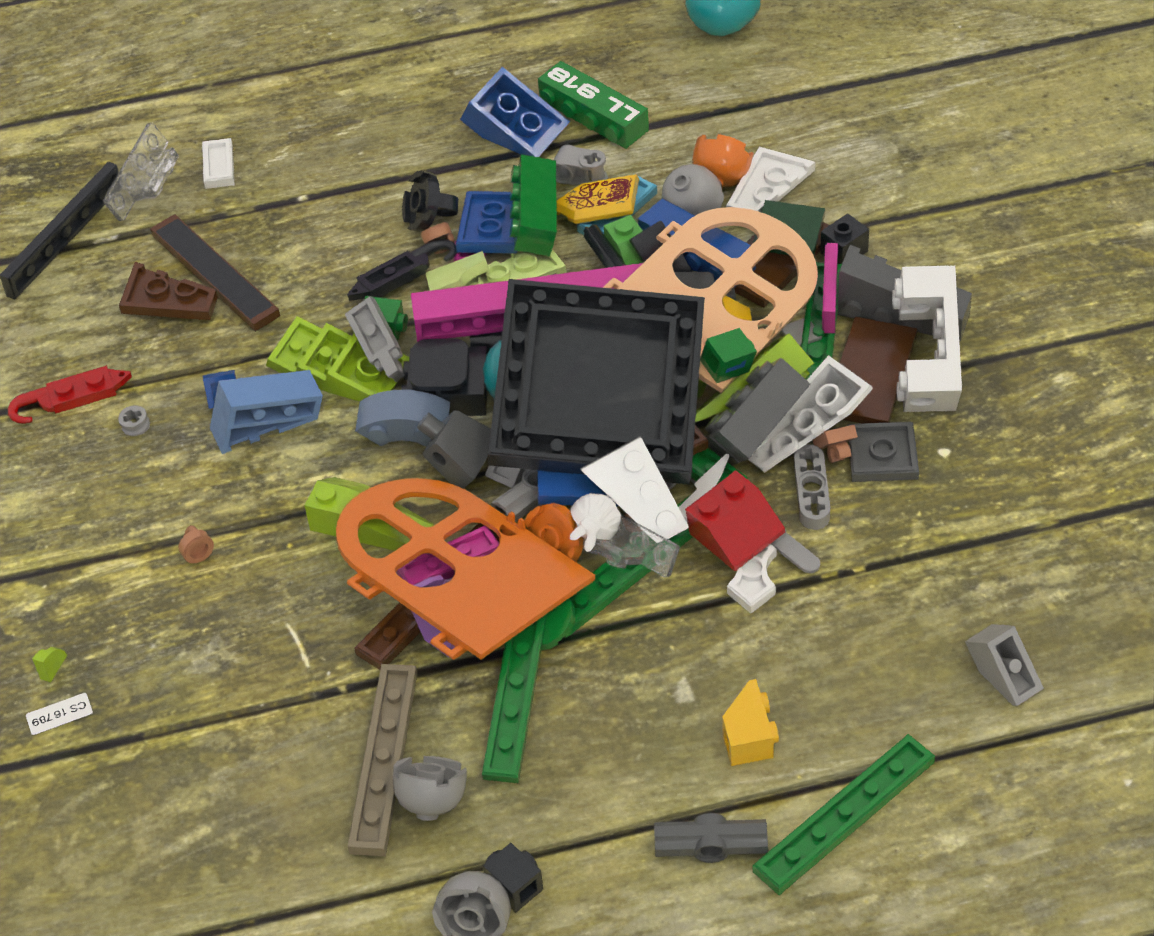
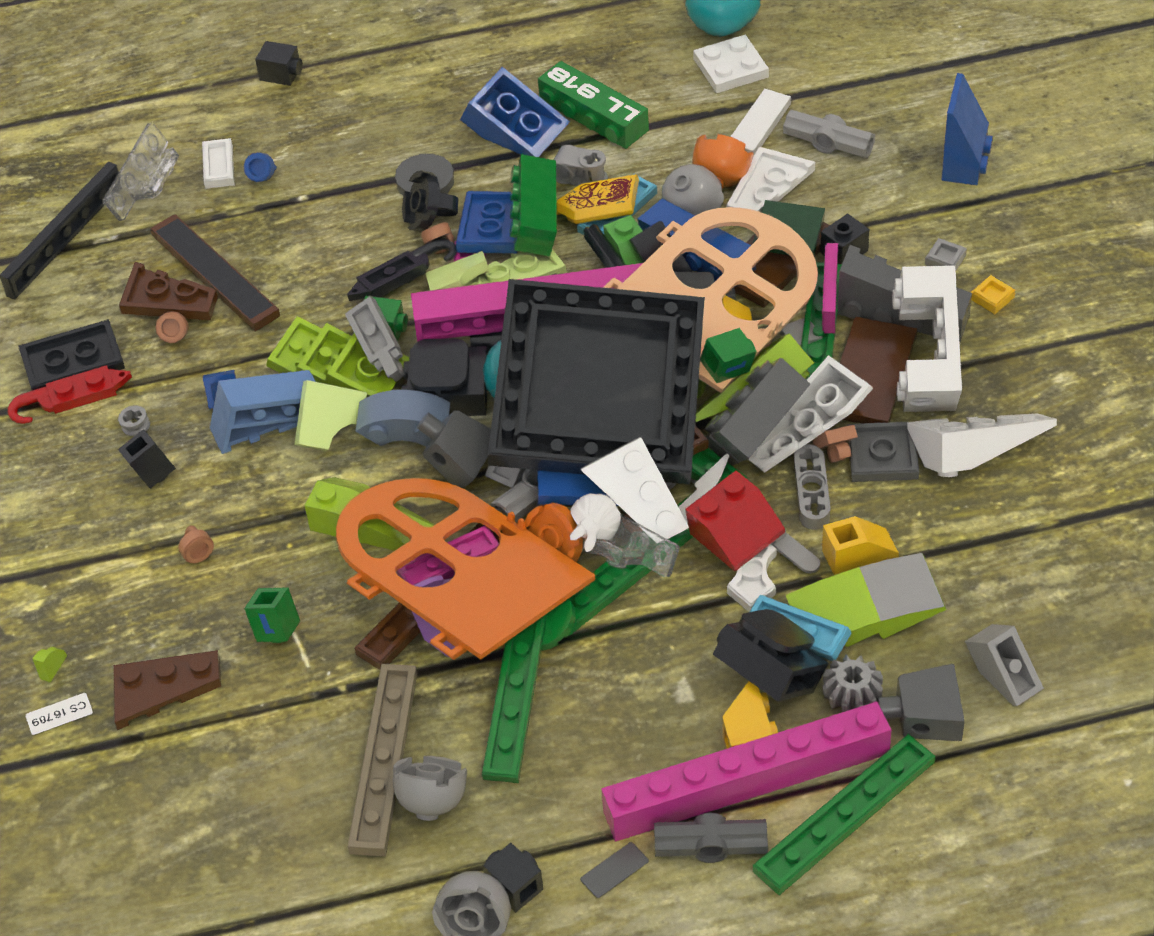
(71, 354): none -> black tile
(146, 459): none -> black brick
(154, 683): none -> reddish brown wing
(171, 327): none -> nougat tile
(259, 167): none -> blue tile
(272, 614): none -> green brick
(278, 63): none -> black brick
(324, 412): none -> yellowish green tile
(426, 162): none -> dark grey tile
(614, 869): none -> dark grey sticker
(731, 63): none -> white plate
(746, 771): none -> dark pink brick
(761, 119): none -> white tile
(771, 654): none -> black brick
(828, 635): none -> medium azure tile
(829, 133): none -> light grey piece
(852, 683): none -> light grey gear
(856, 544): none -> yellow slope
(874, 597): none -> slope
(927, 704): none -> dark grey torso
(945, 254): none -> light grey tile
(963, 446): none -> white wedge
(965, 137): none -> blue slope
(993, 294): none -> yellow tile

